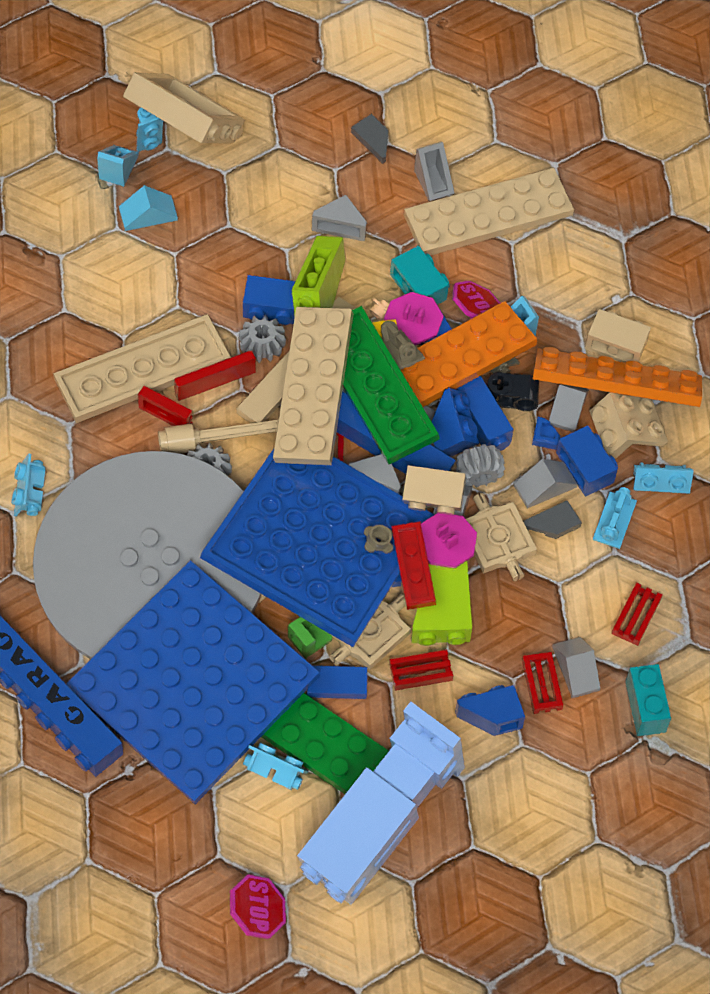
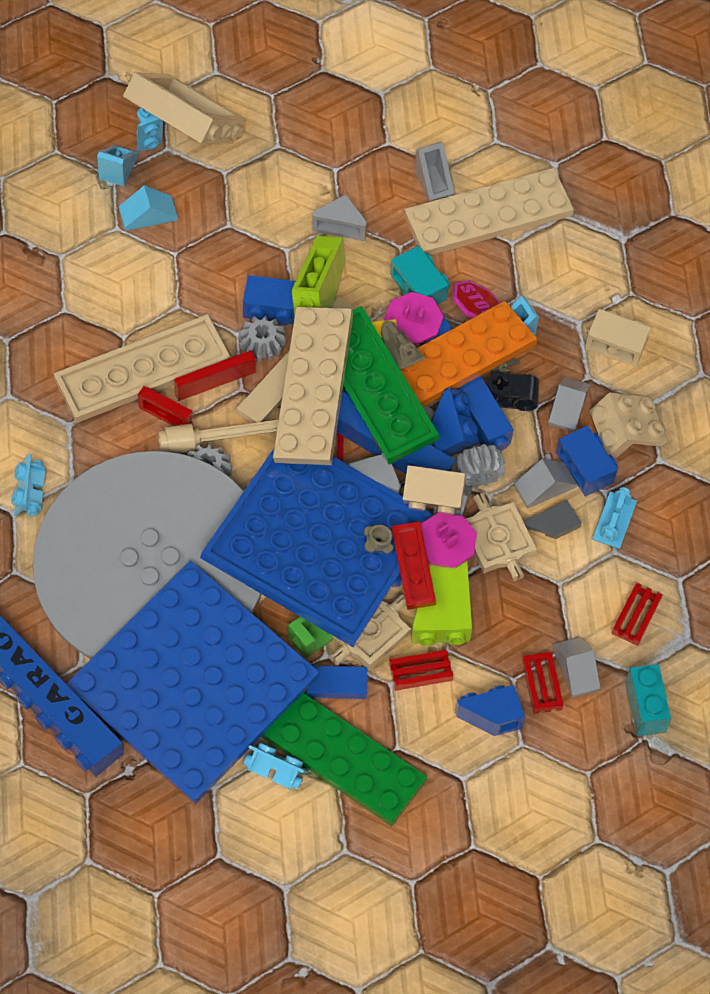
(257, 906): piece -> none
(372, 136): dark grey tile -> none
(379, 309): light nougat plate -> none
(381, 806): light blue brick -> none
(545, 434): blue tile -> none
(618, 377): orange plate -> none
(668, 479): medium azure hinge -> none

